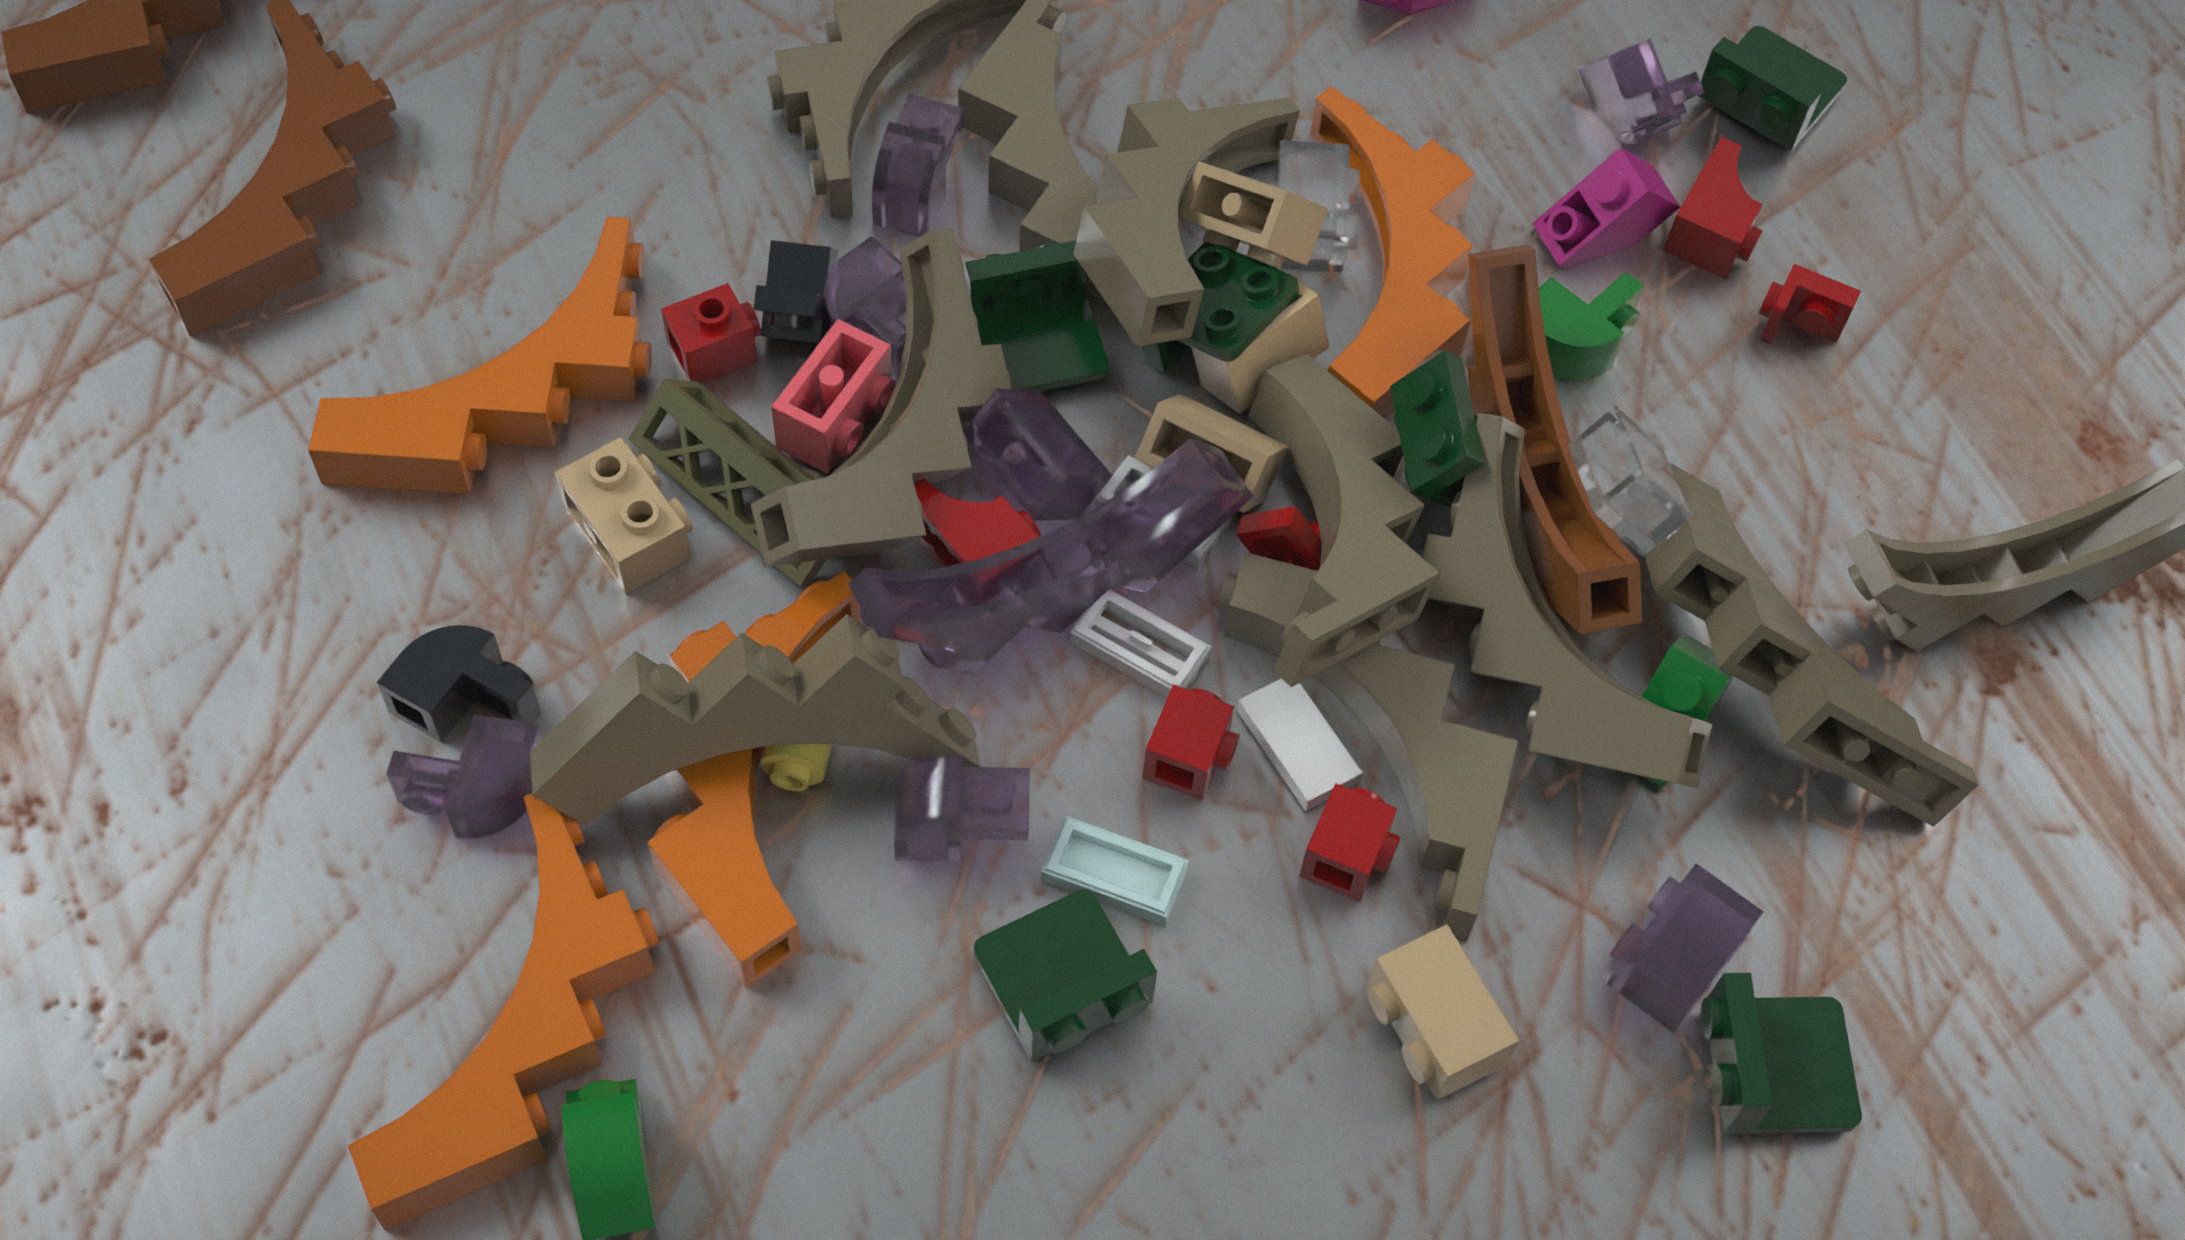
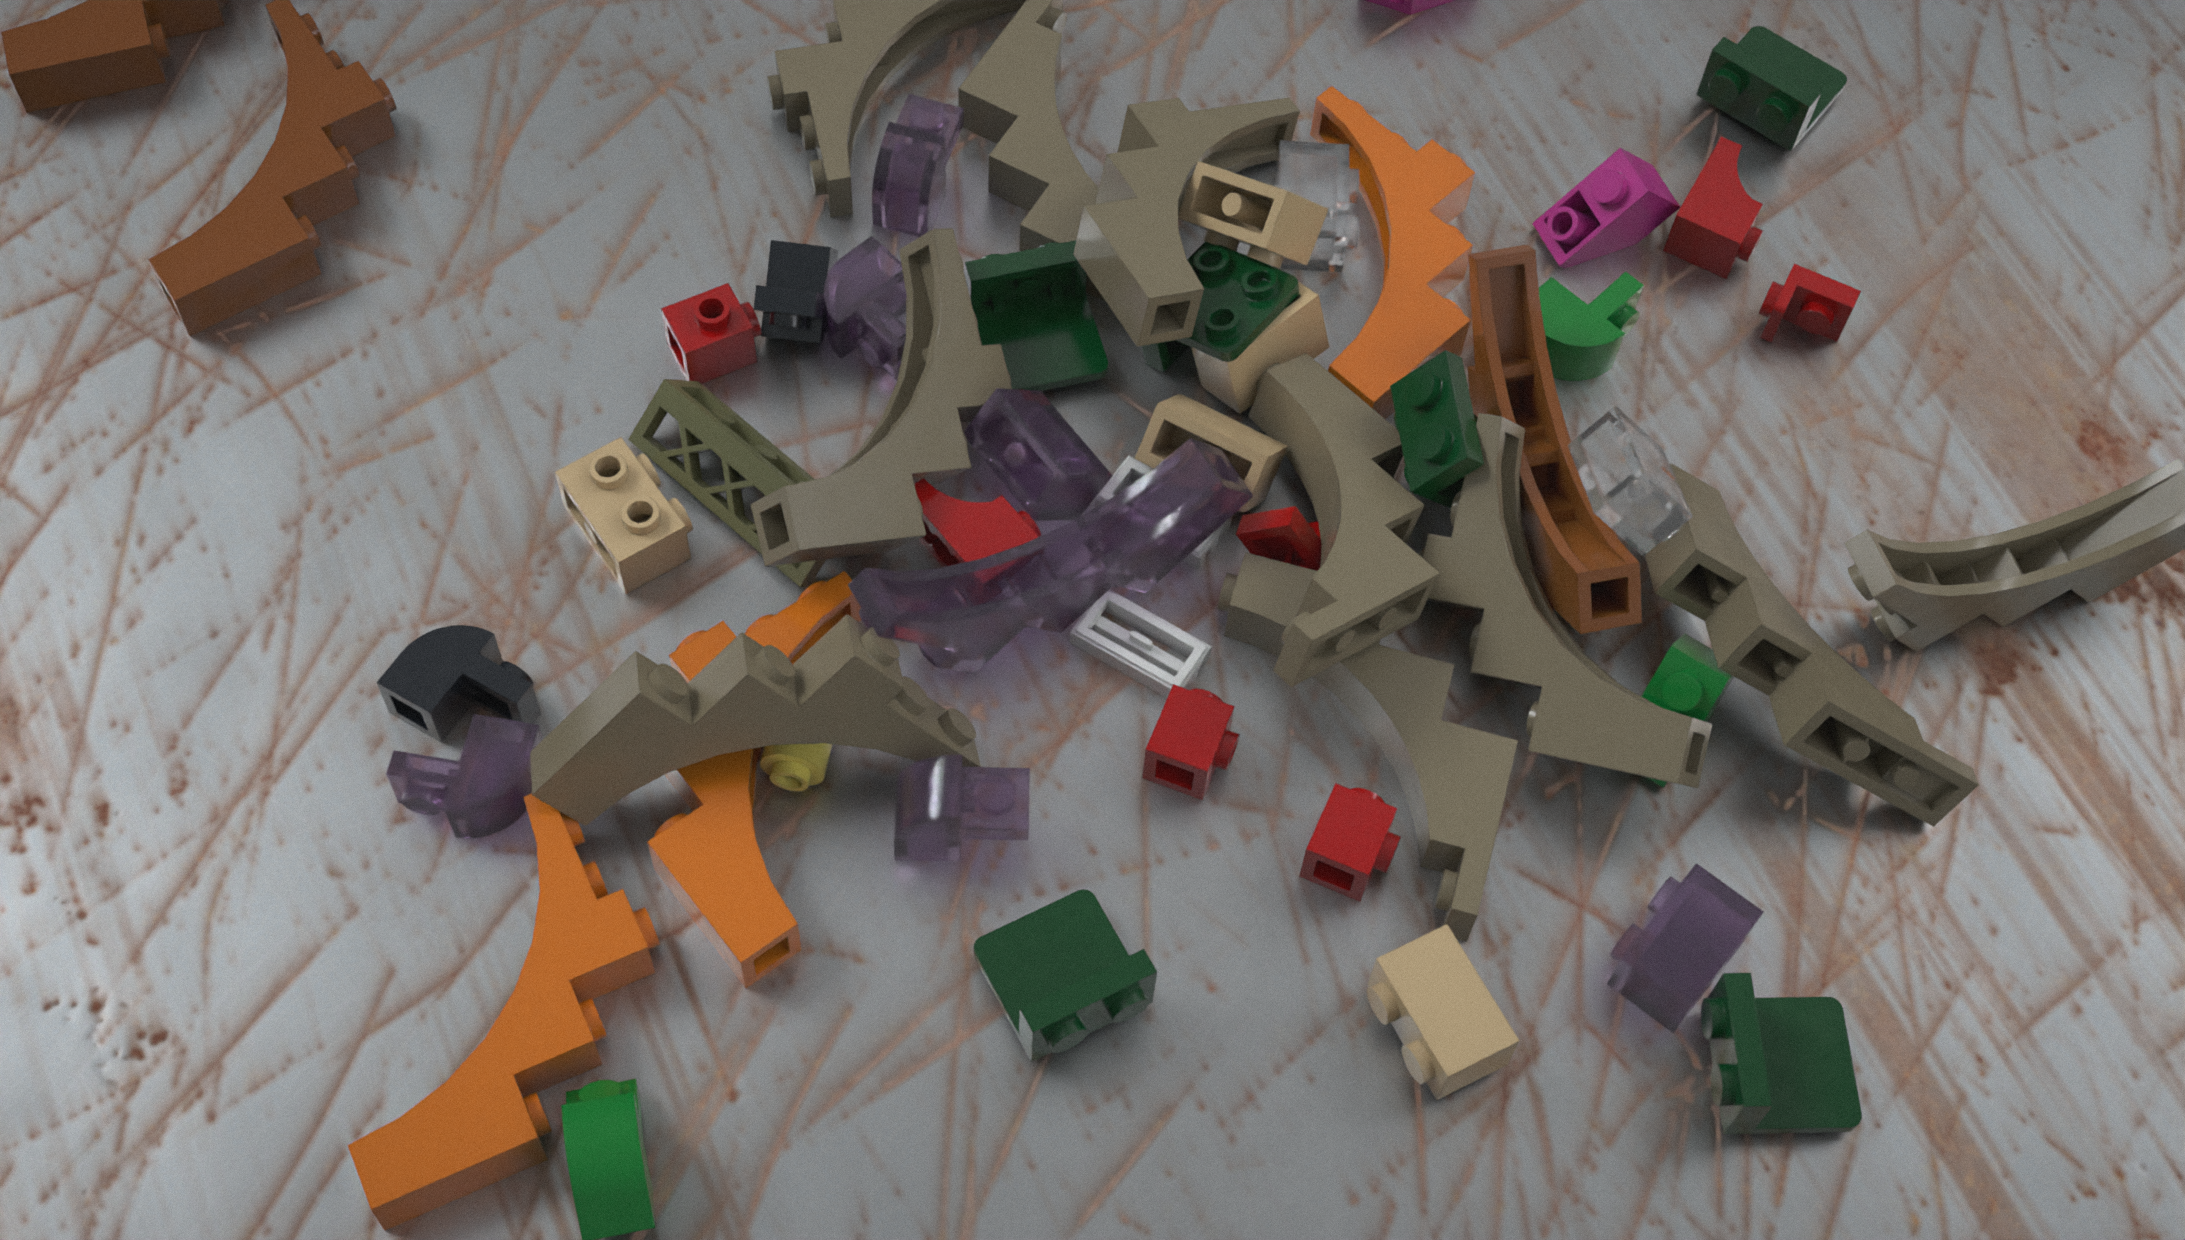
(441, 431): orange arch -> none
(833, 397): coral brick -> none
(1115, 870): light aqua tile -> none
(1298, 742): white tile -> none
(1634, 95): clear purple brick -> none

